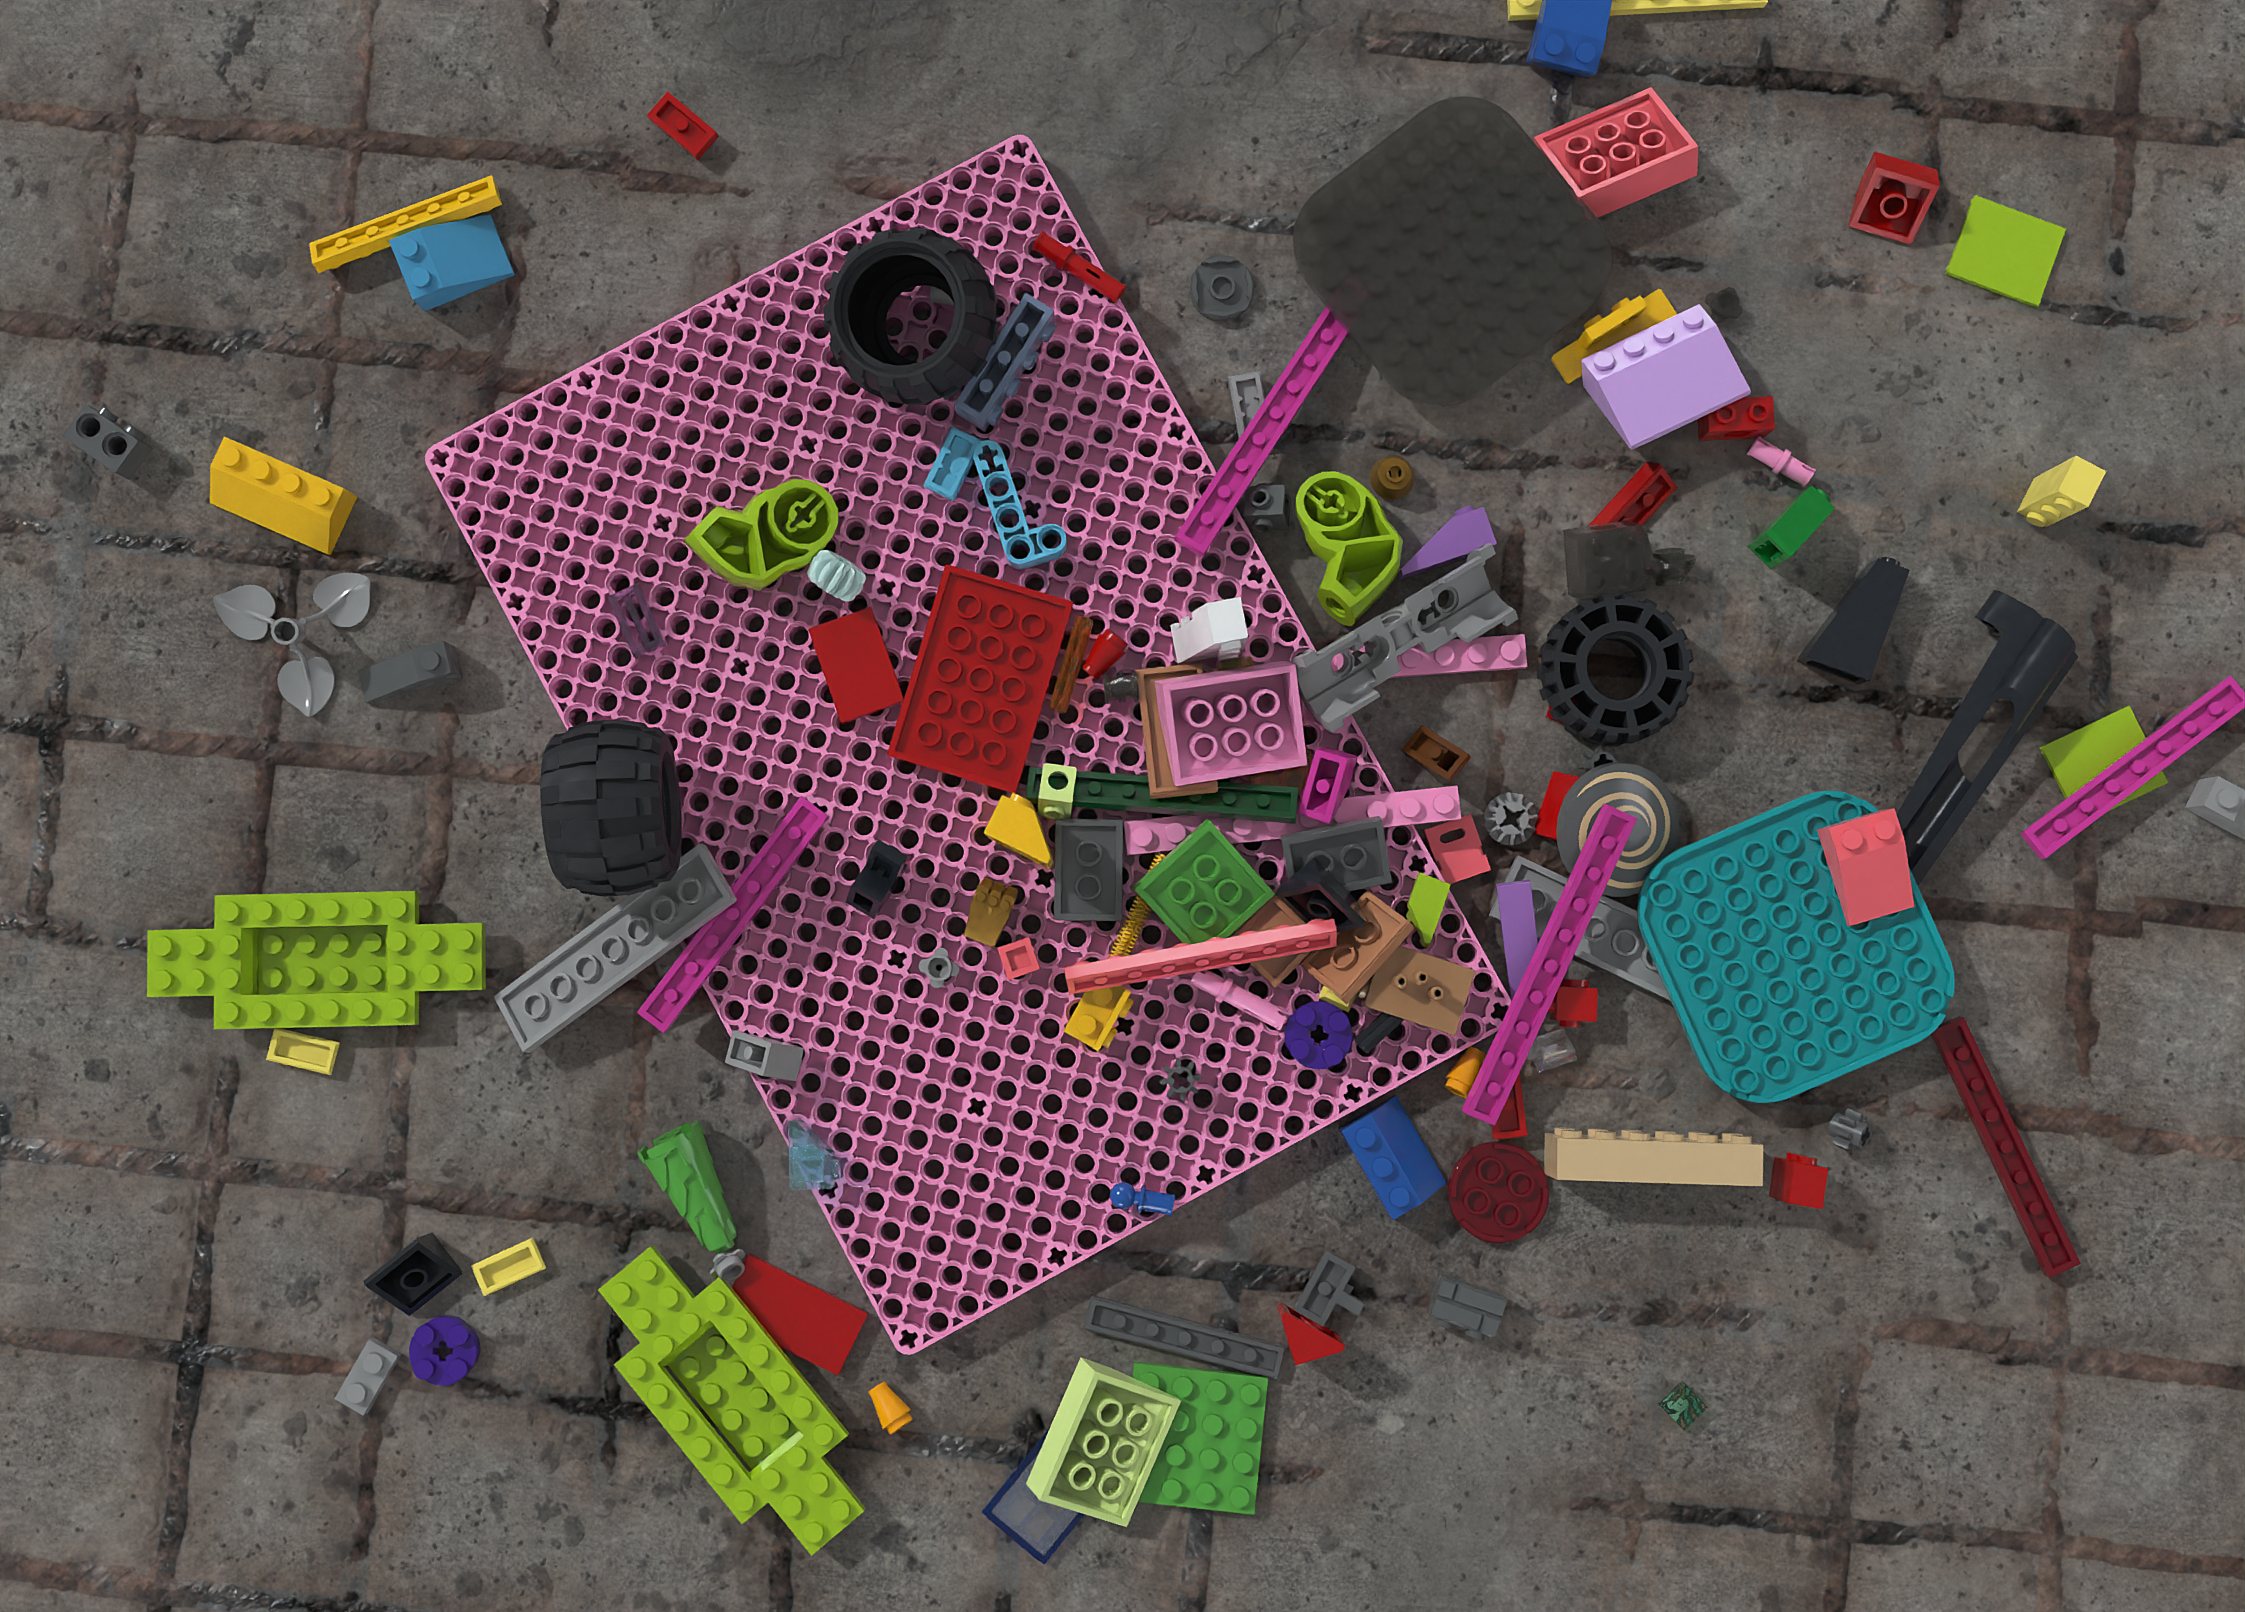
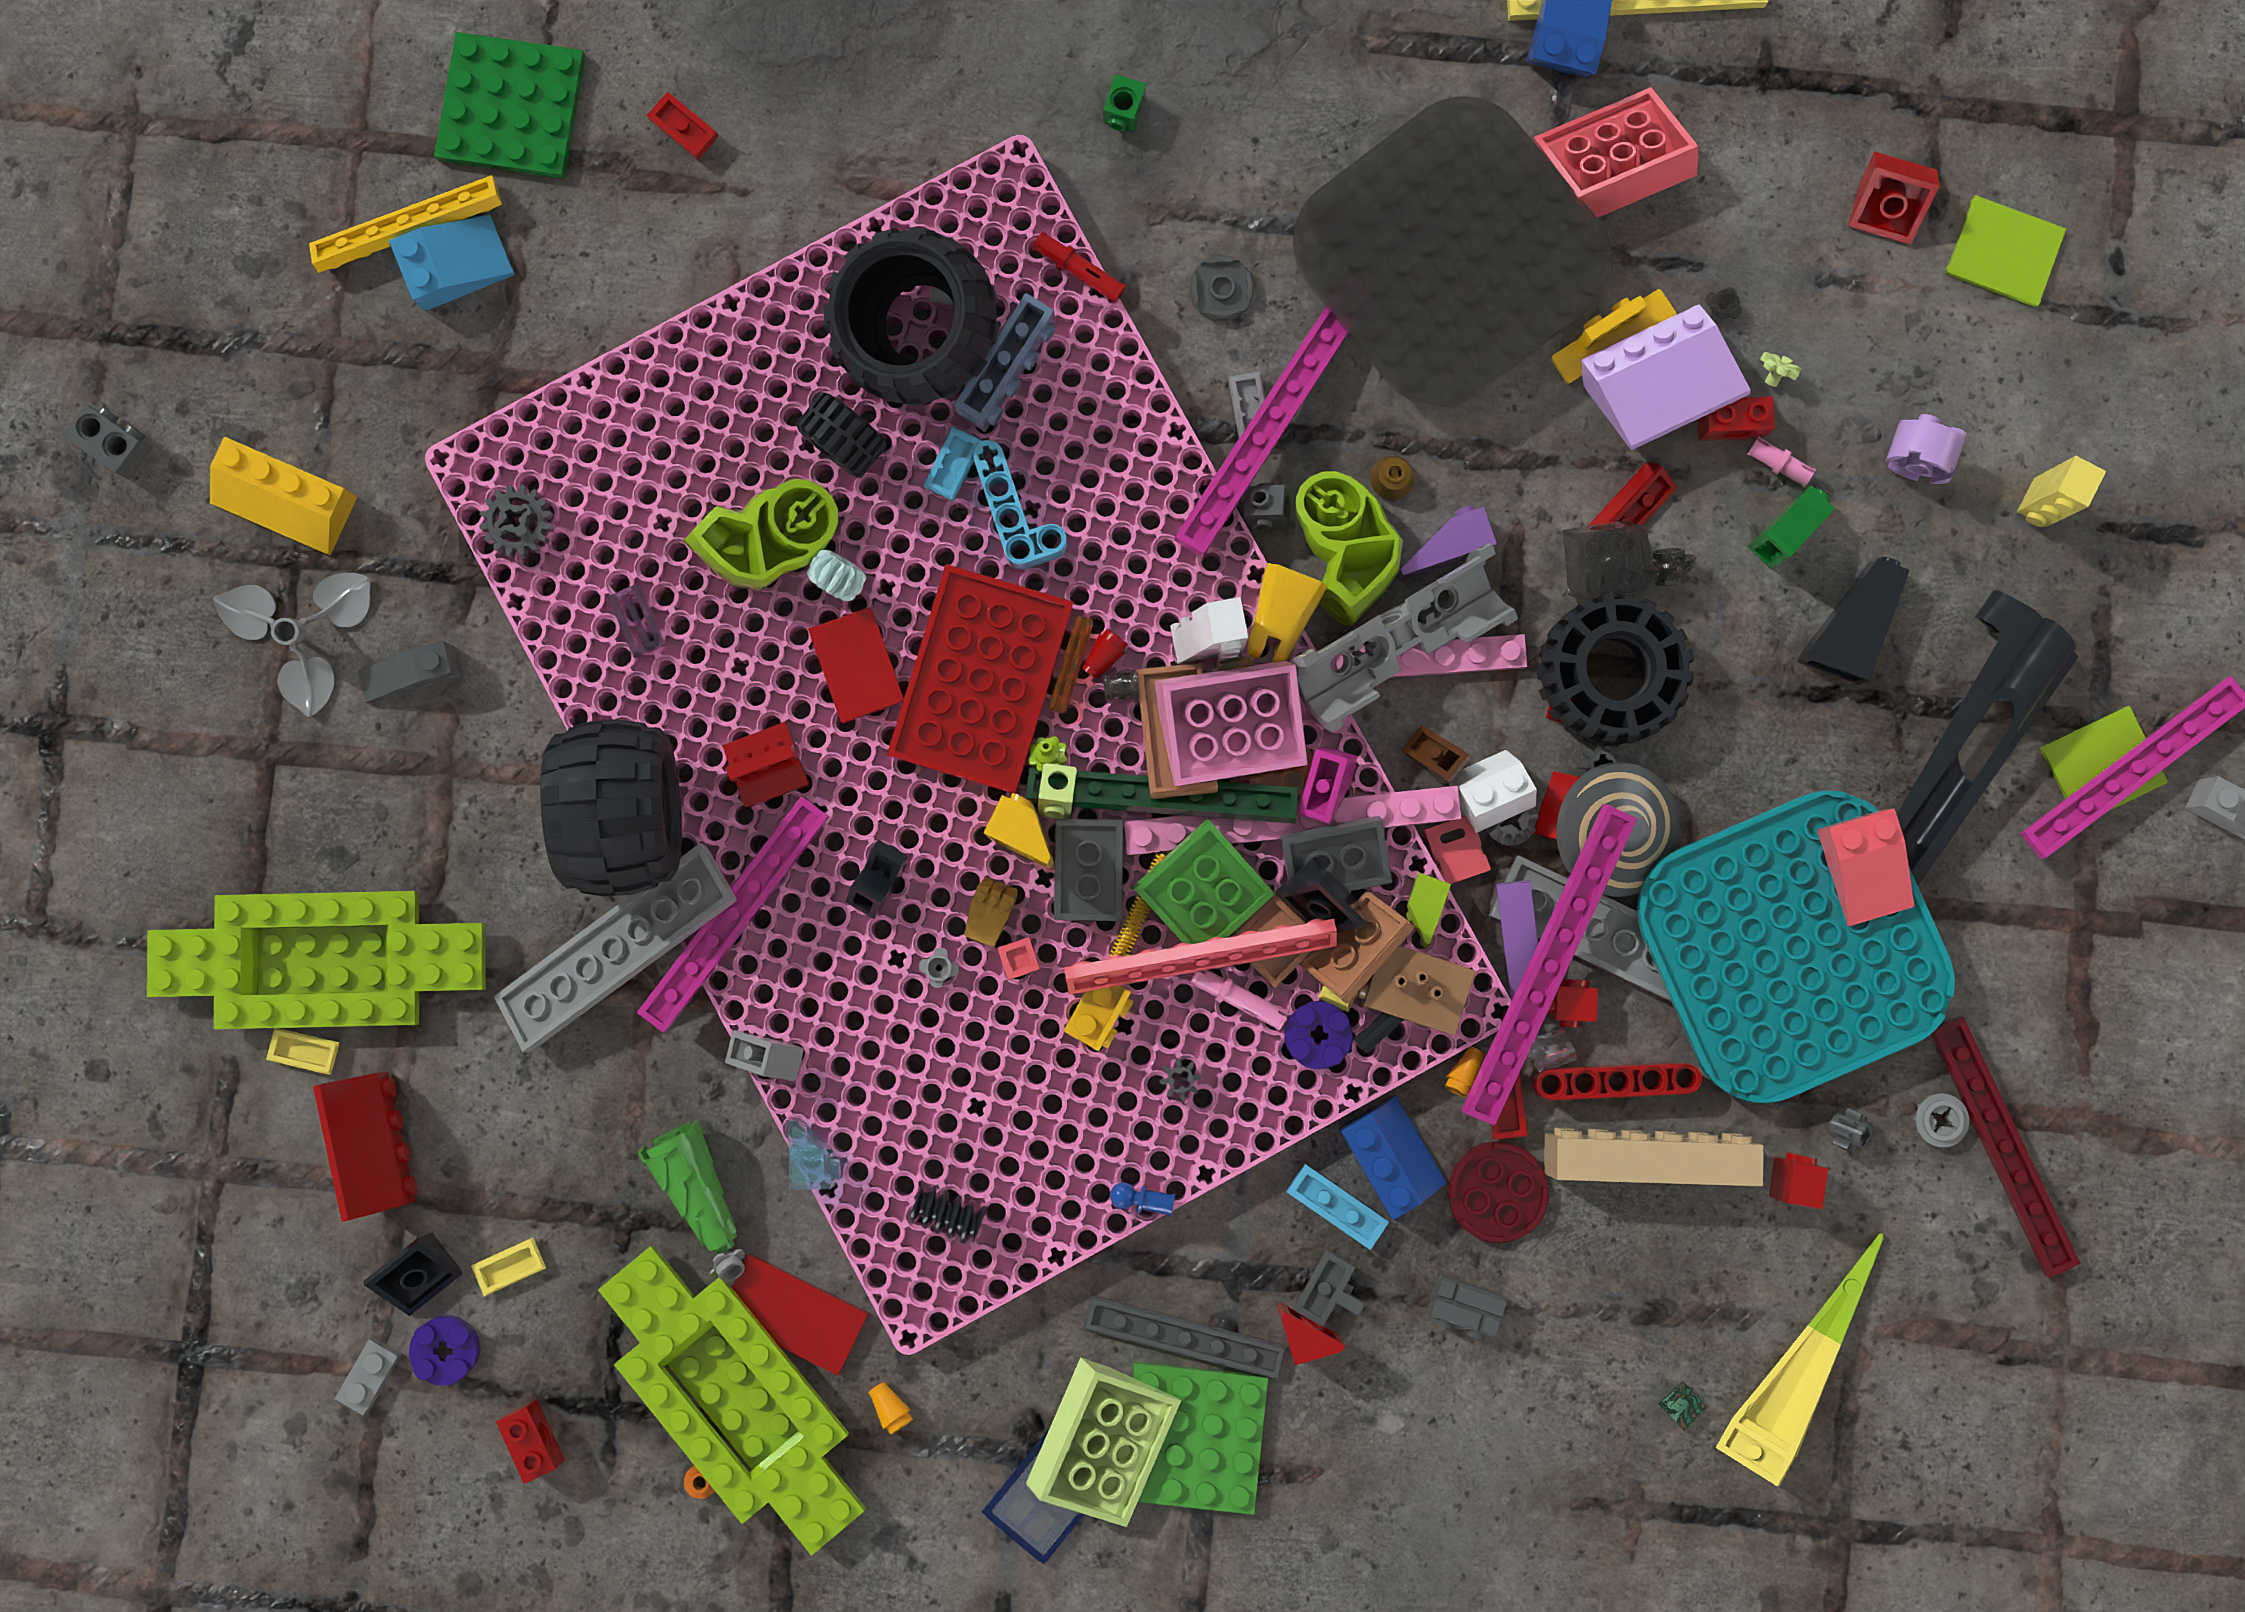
(365, 1145): none -> red slope
(505, 526): none -> dark grey gear
(509, 105): none -> green plate
(530, 1441): none -> red brick
(691, 1487): none -> orange plate
(765, 765): none -> red bracket
(841, 434): none -> black tyre
(947, 1214): none -> black piece
(1047, 751): none -> lime plant
(1124, 90): none -> green brick
(1283, 610): none -> yellow piece
(1337, 1206): none -> medium azure plate
(1494, 790): none -> white slope
(1631, 1086): none -> red beam
(1777, 1415): none -> light yellow plate
(1779, 368): none -> yellowish green plant
(1925, 449): none -> lavender brick
(1956, 1116): none -> light grey gear

